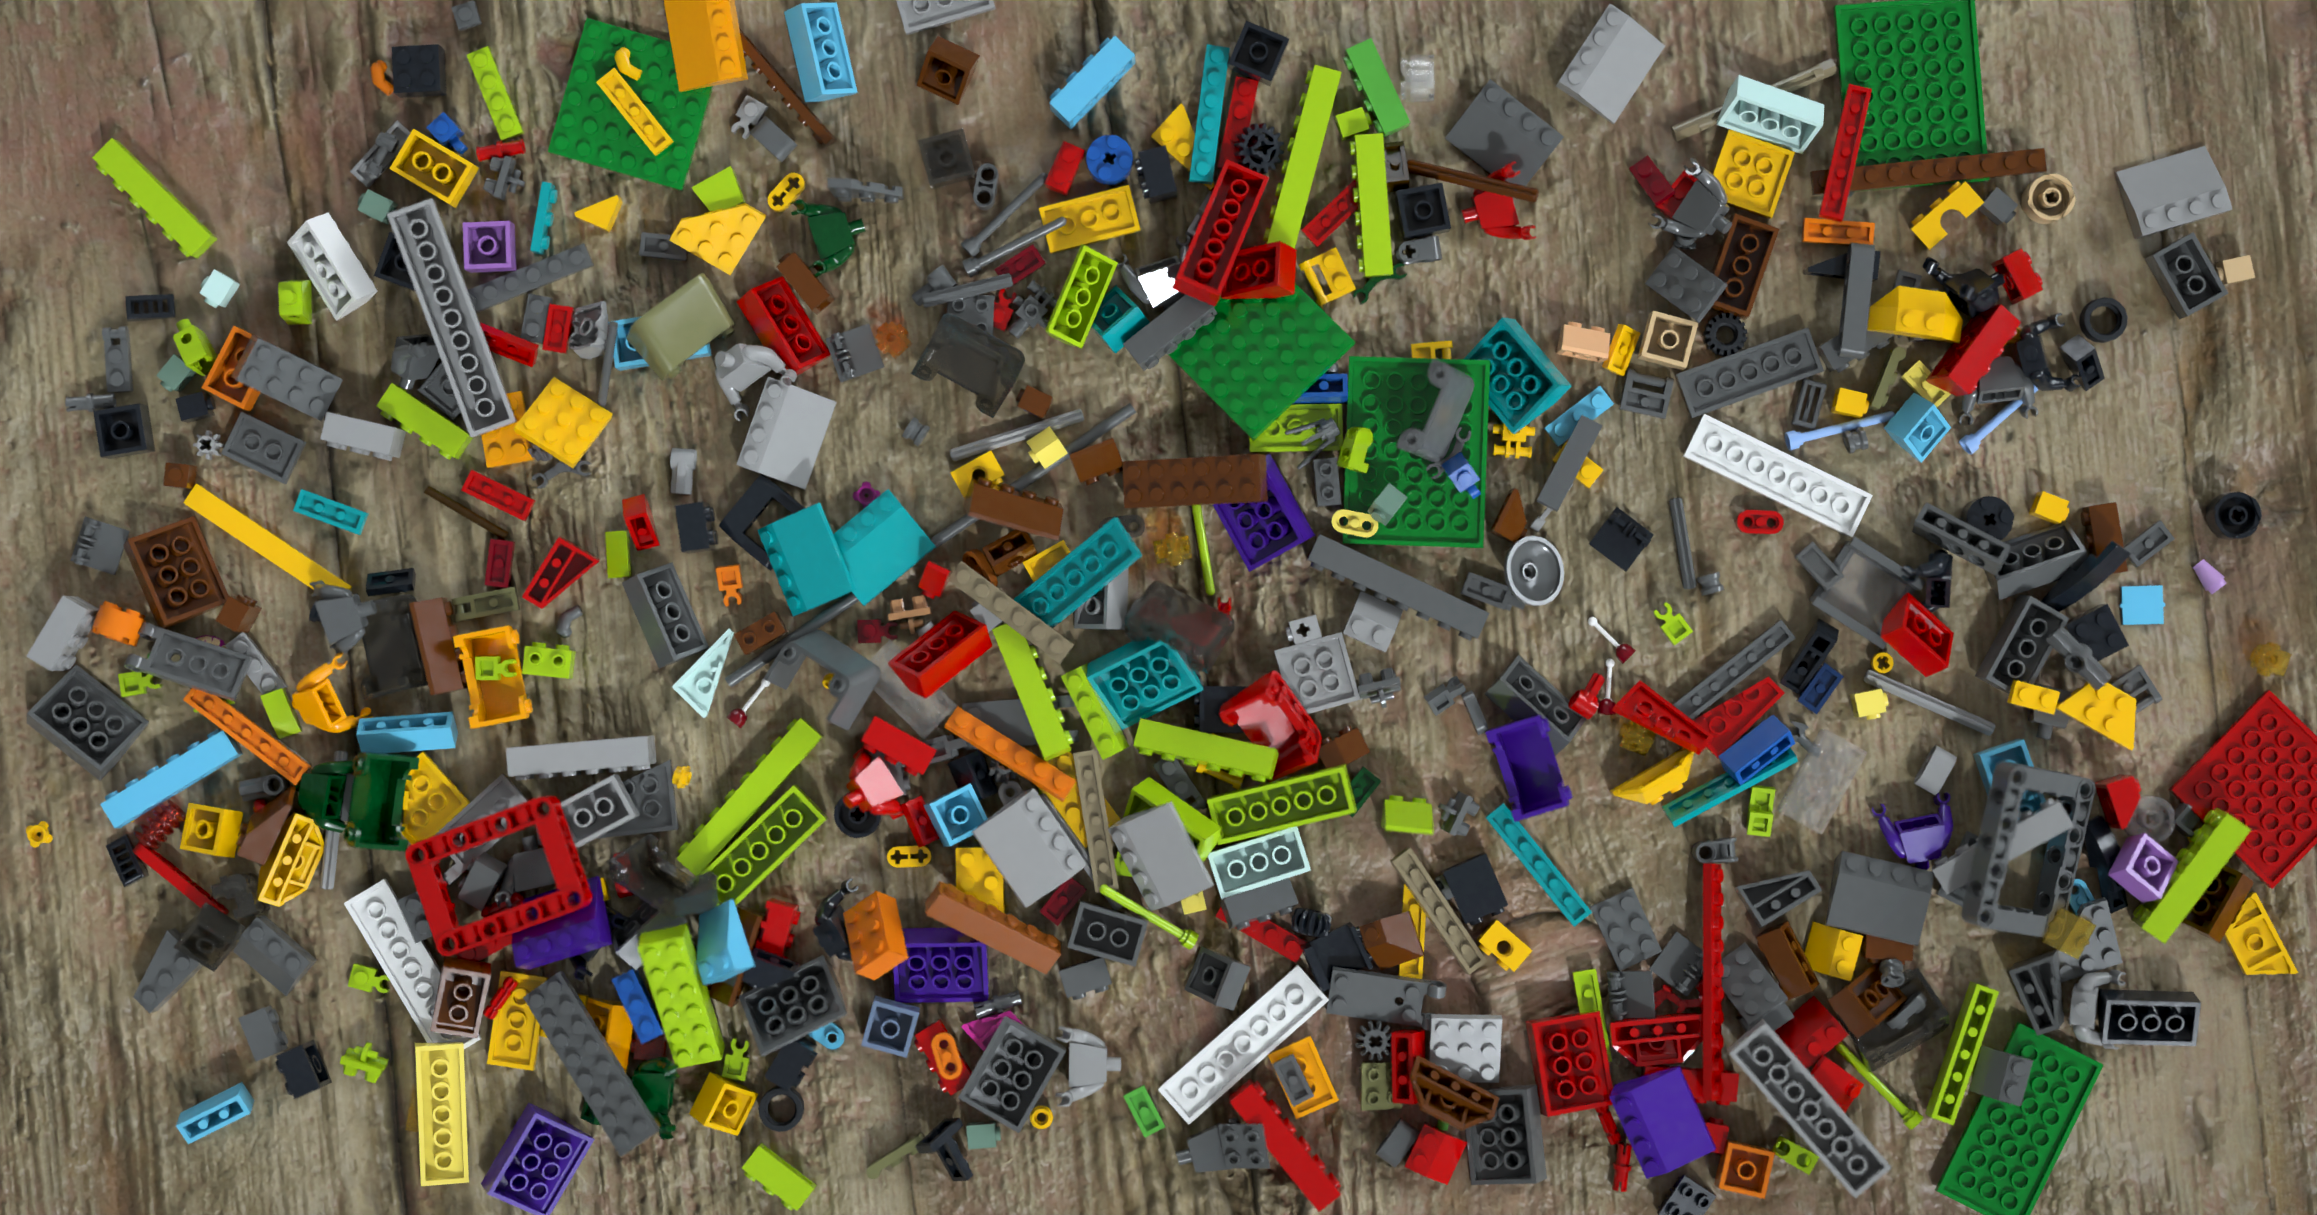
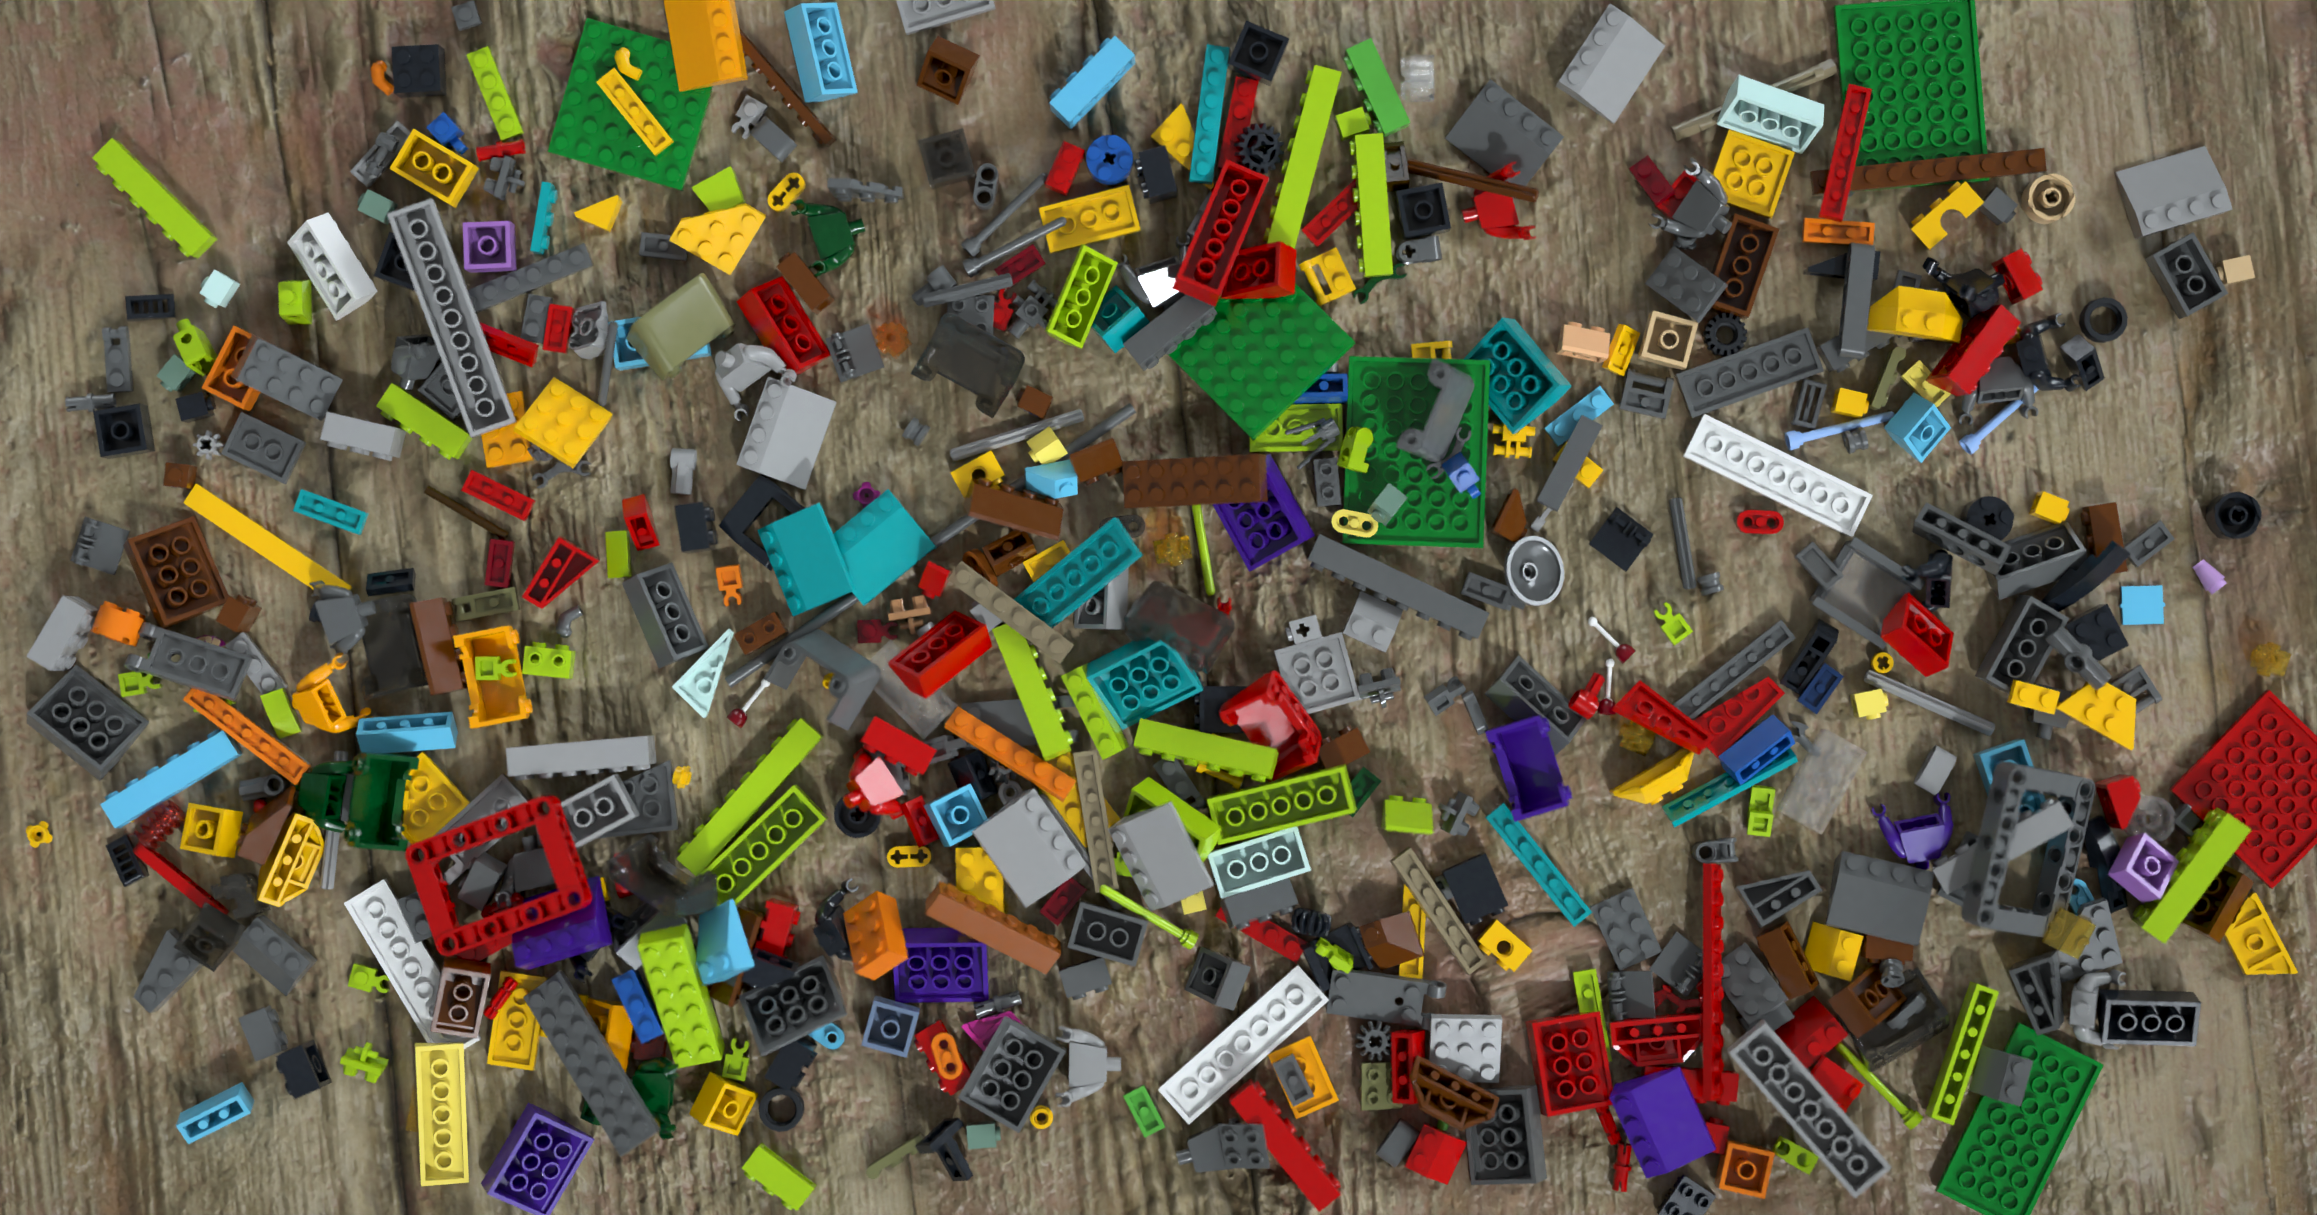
(1052, 479): none -> medium azure slope
(1337, 956): none -> lime plate

